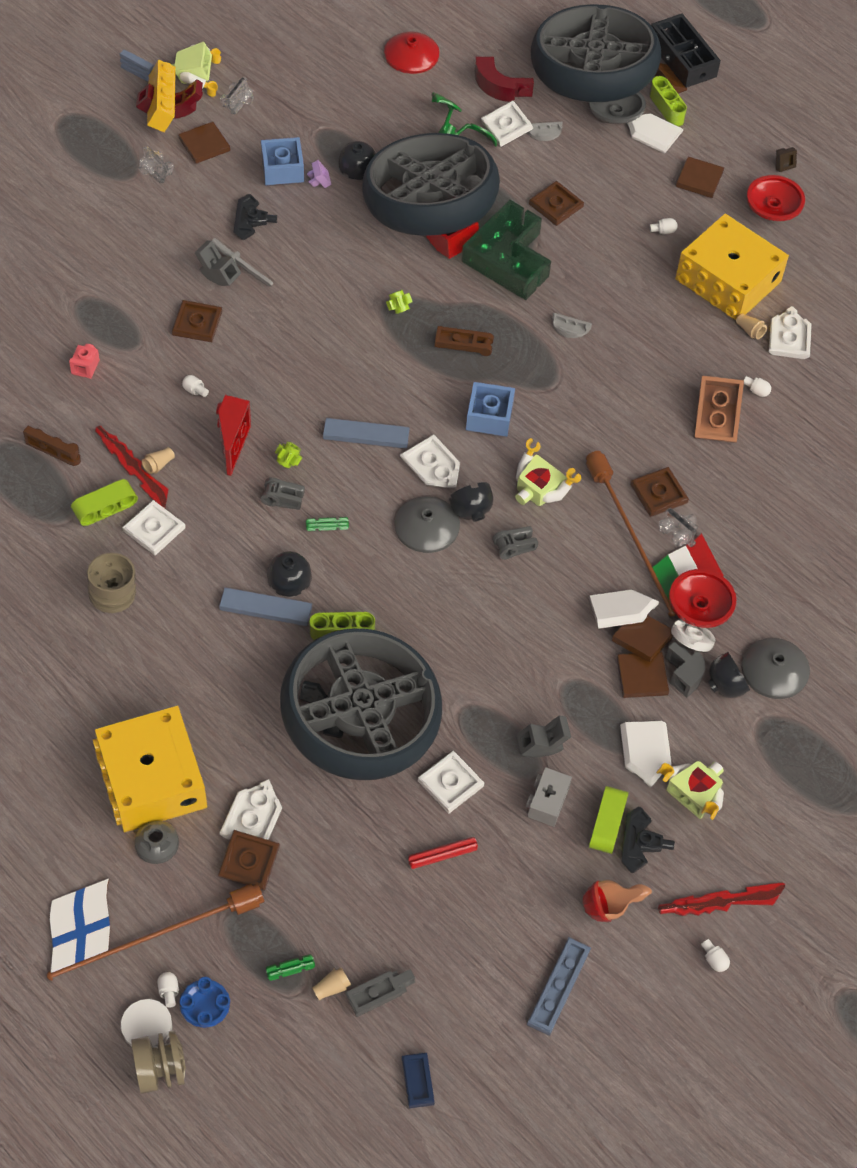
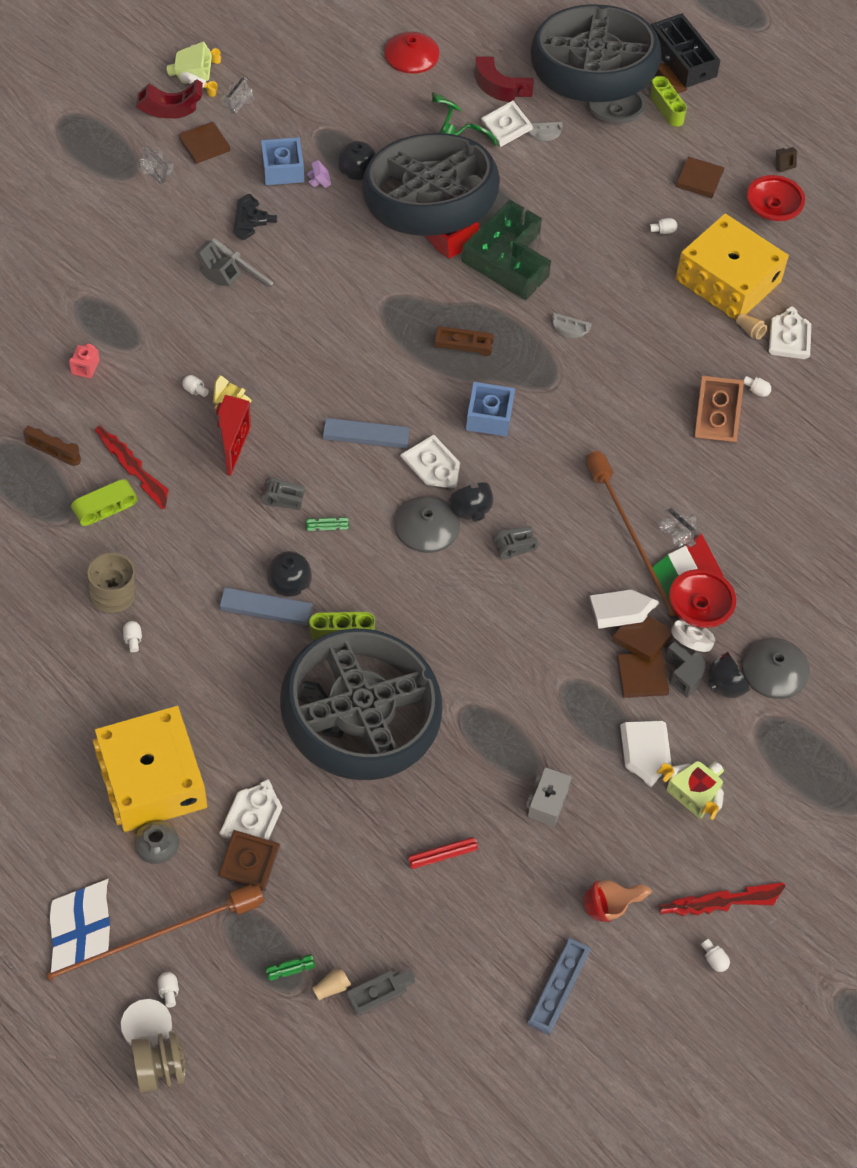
(132, 635): none -> white cylinder
(135, 65): sand blue tile -> none
(154, 527): white tile -> none
(157, 460): tan cone -> none
(163, 102): yellow arch -> none
(197, 321): reddish brown tile -> none
(204, 1003): blue dish -> none
(222, 389): none -> light yellow brick
(288, 454): lime gear -> none
(399, 301): lime gear -> none
(418, 1080): dark blue tile -> none
(450, 782): white tile -> none
(540, 480): torso -> none
(544, 740): dark grey brick -> none
(556, 203): reddish brown tile -> none
(608, 819): lime beam -> none
(640, 840): black piece -> none
(654, 132): white tile -> none
(659, 491): reddish brown tile -> none

